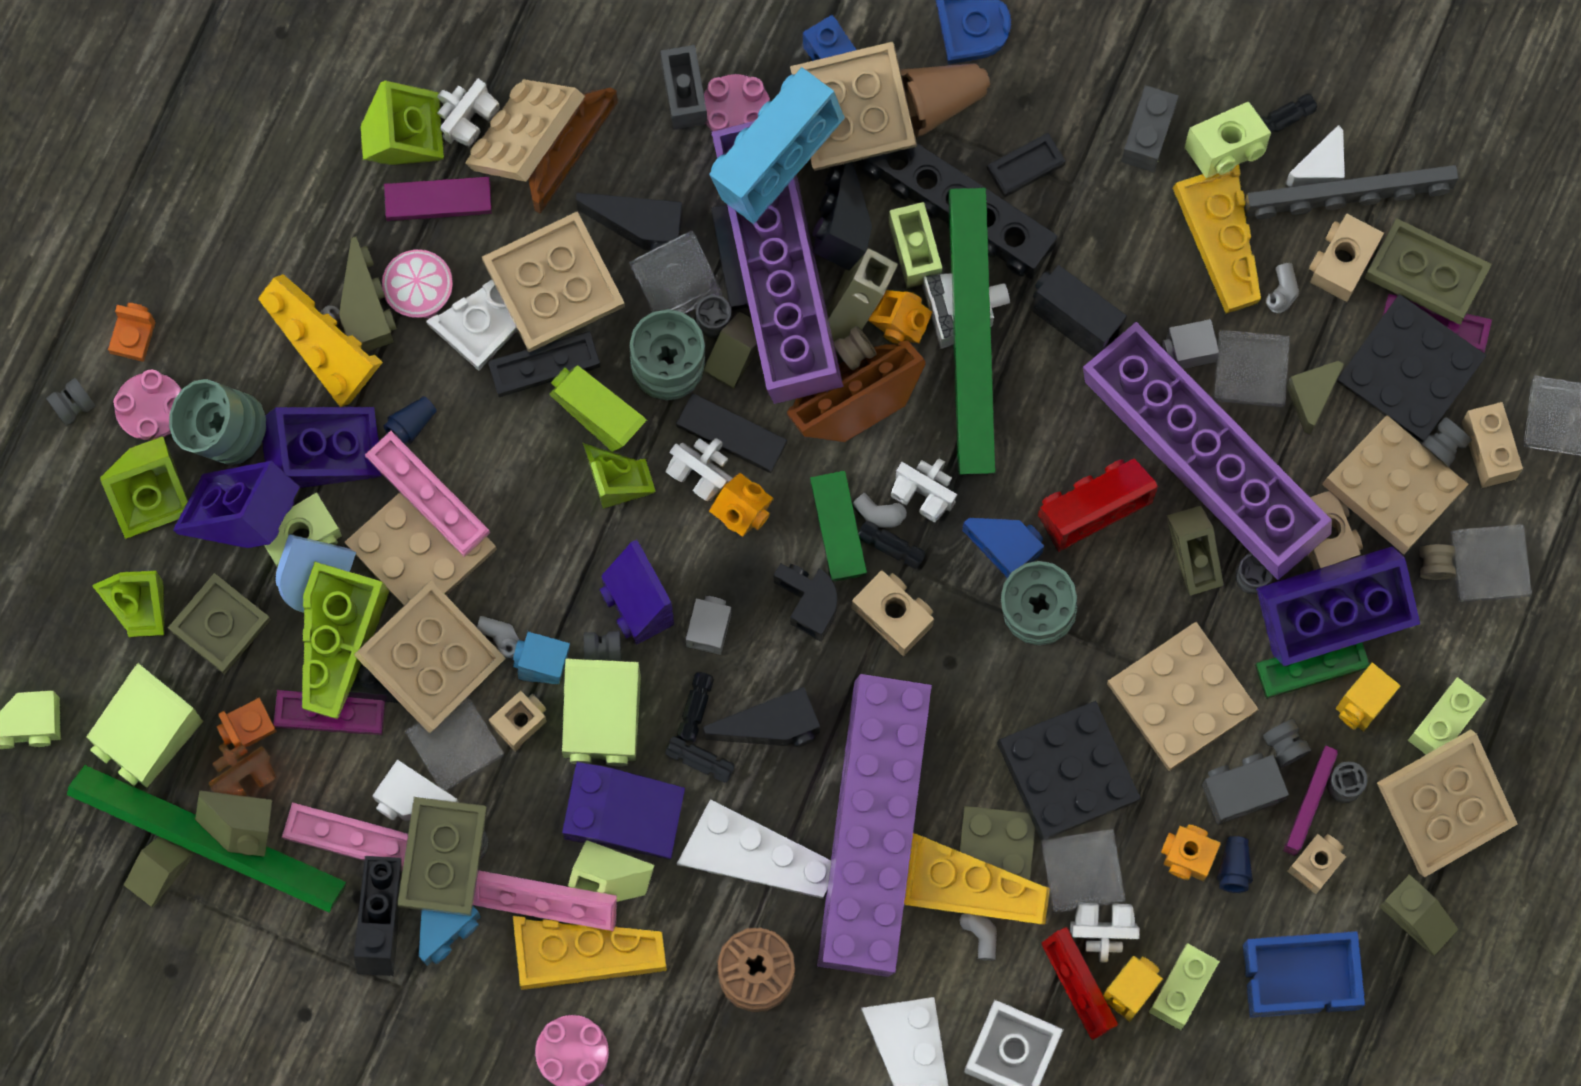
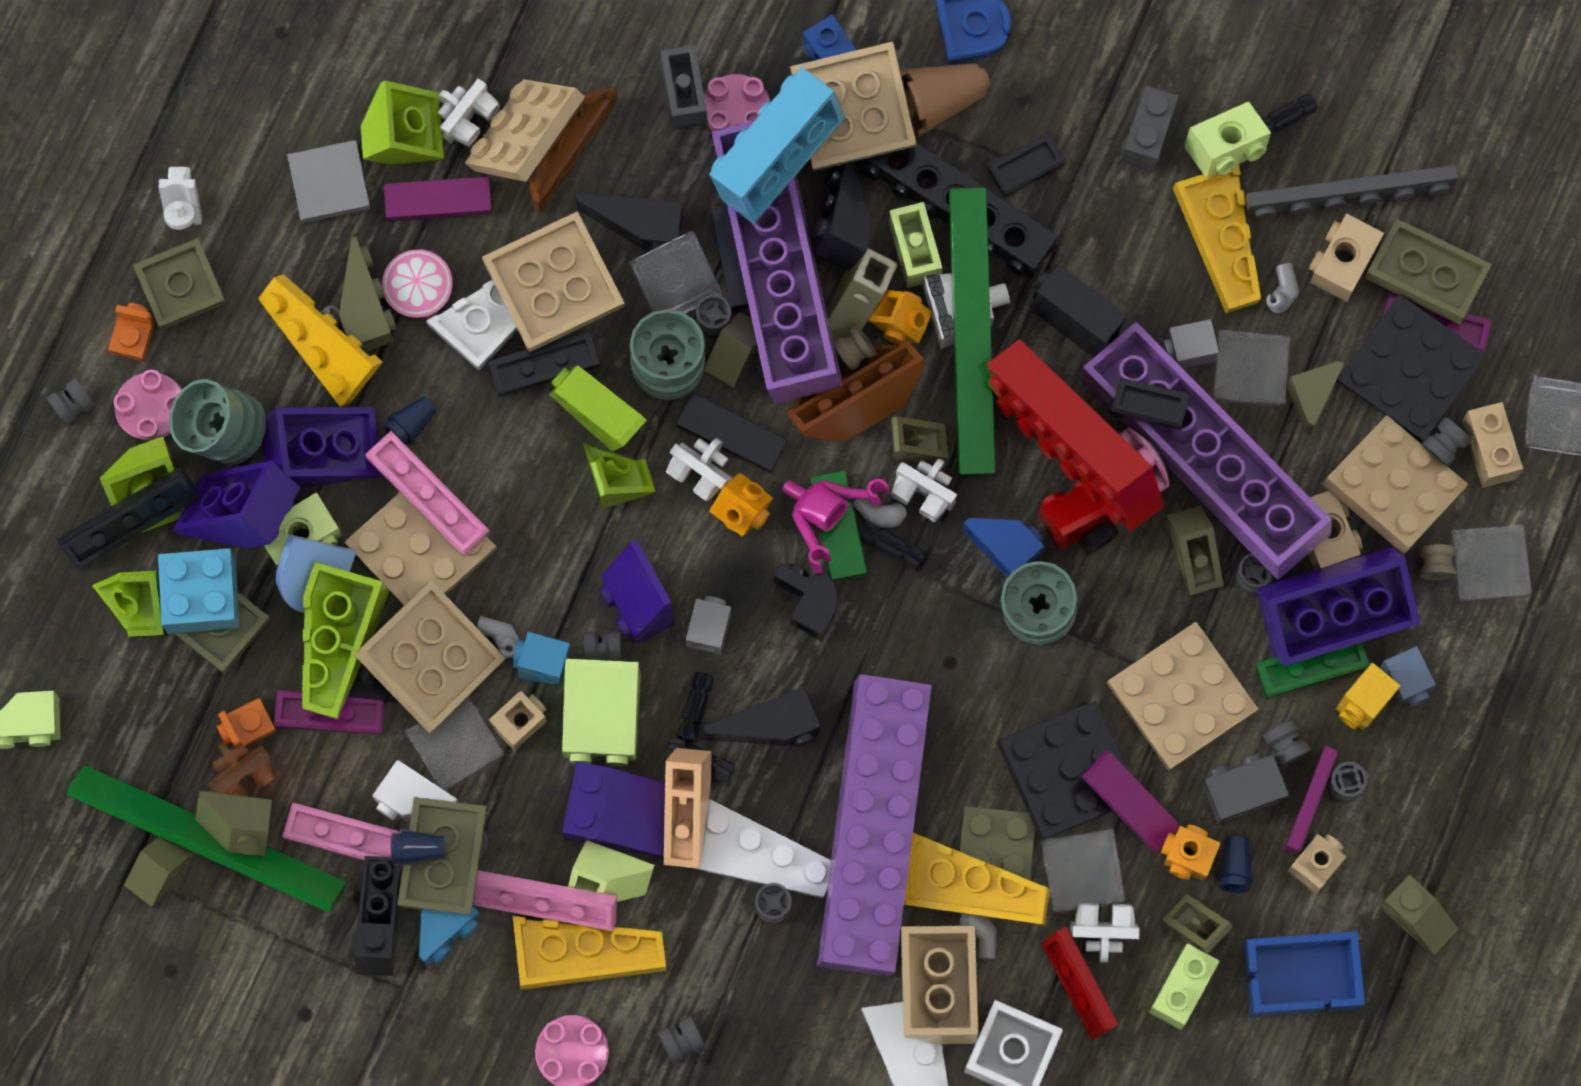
(128, 518): none -> black tile
(143, 727): yellowish green slope -> none
(179, 284): none -> olive plate
(180, 199): none -> white hips
(198, 591): none -> medium azure brick
(328, 181): none -> light grey tile
(416, 847): none -> dark blue cone
(681, 1040): none -> dark grey wheel
(686, 806): none -> light nougat slope
(762, 990): medium nougat wheel -> none
(773, 897): none -> dark grey wheel
(825, 507): none -> dark pink piece
(899, 632): tan brick -> none
(917, 440): none -> olive slope
(939, 984): none -> tan slope
(1074, 436): none -> red brick
(1099, 537): none -> black tile
(1130, 801): none -> magenta tile
(1133, 987): yellow brick -> none
(1150, 404): none -> black tile
(1150, 454): none -> bright pink dish
(1197, 924): none -> olive slope
(1322, 164): white slope -> none
(1412, 674): none -> sand blue brick
(1447, 717): yellowish green brick -> none
(1447, 803): tan plate -> none

